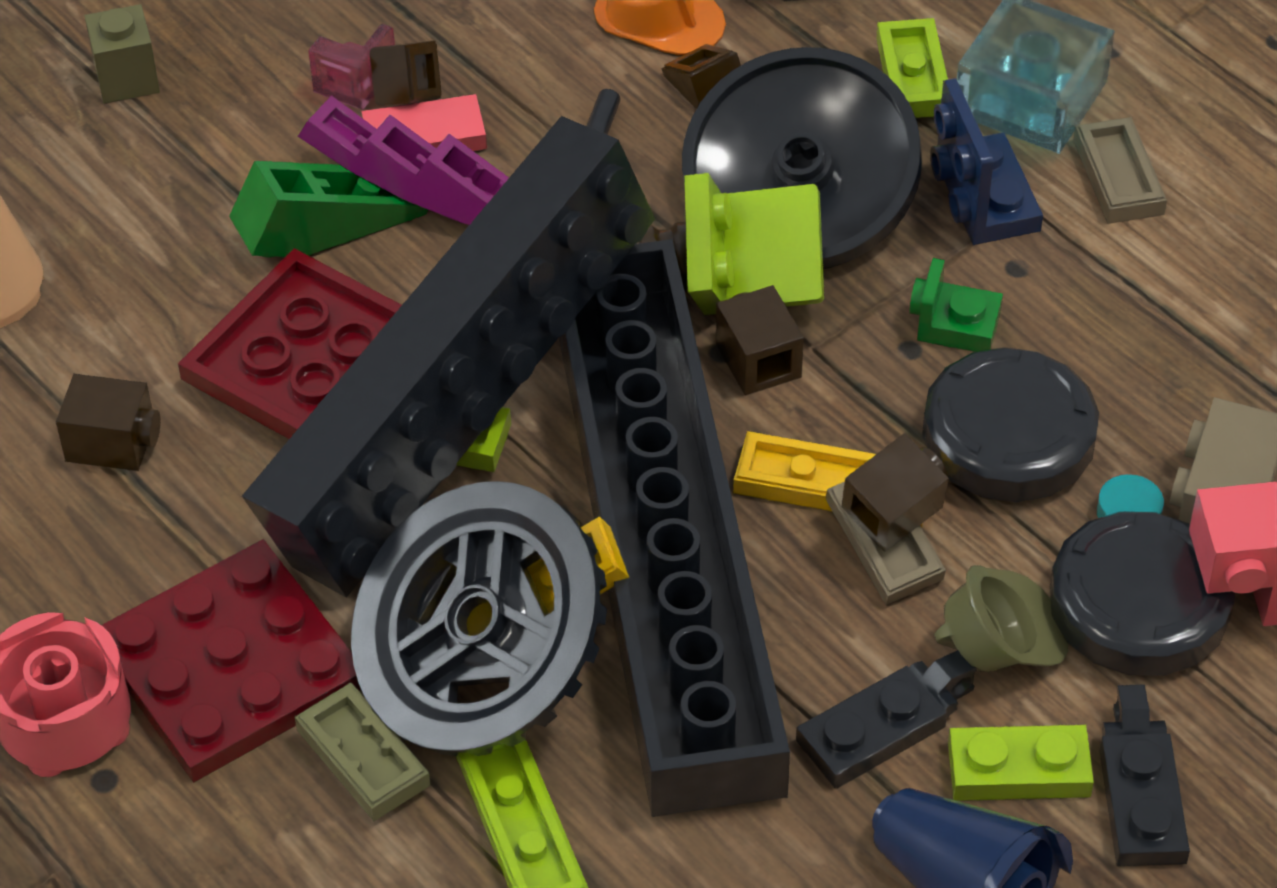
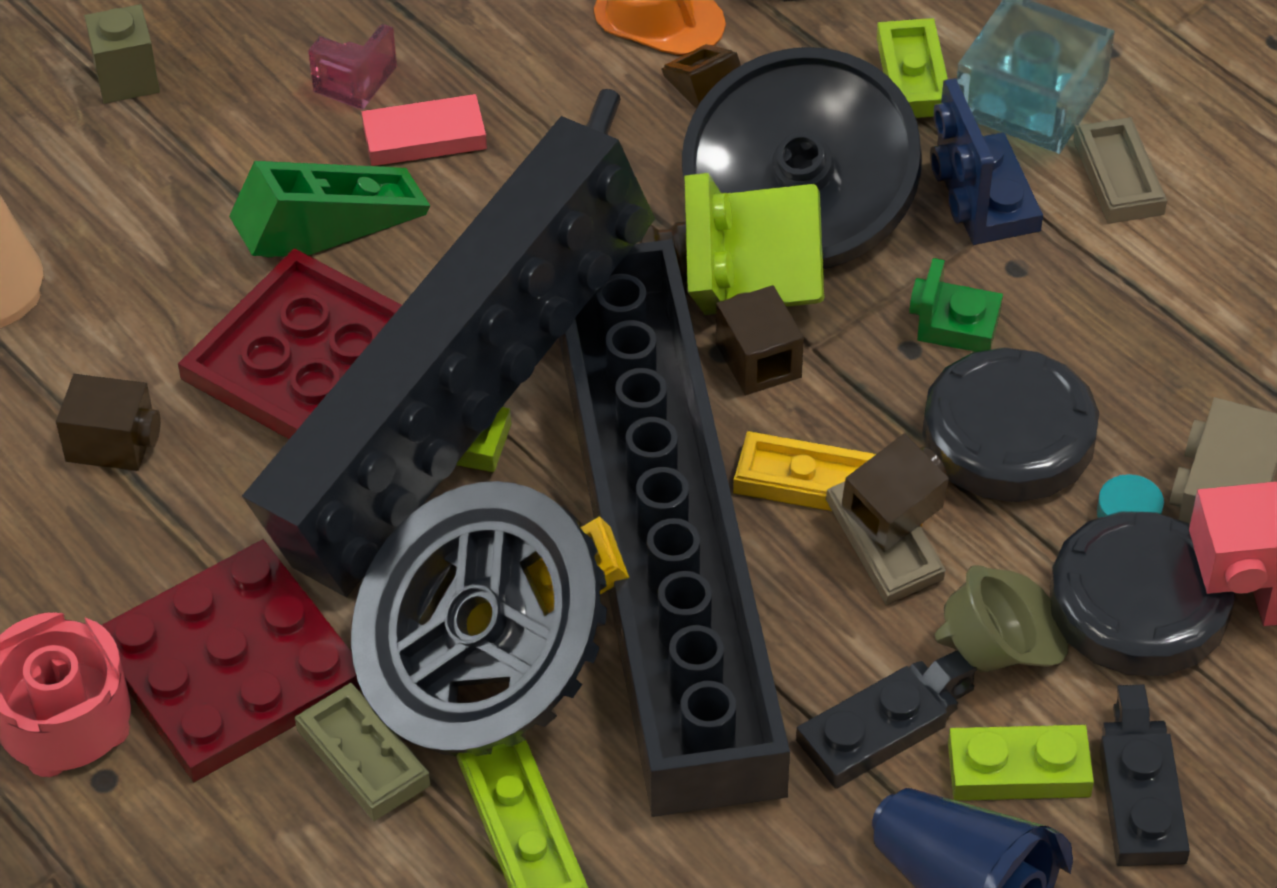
(405, 73): dark brown slope -> none
(441, 179): magenta slope -> none

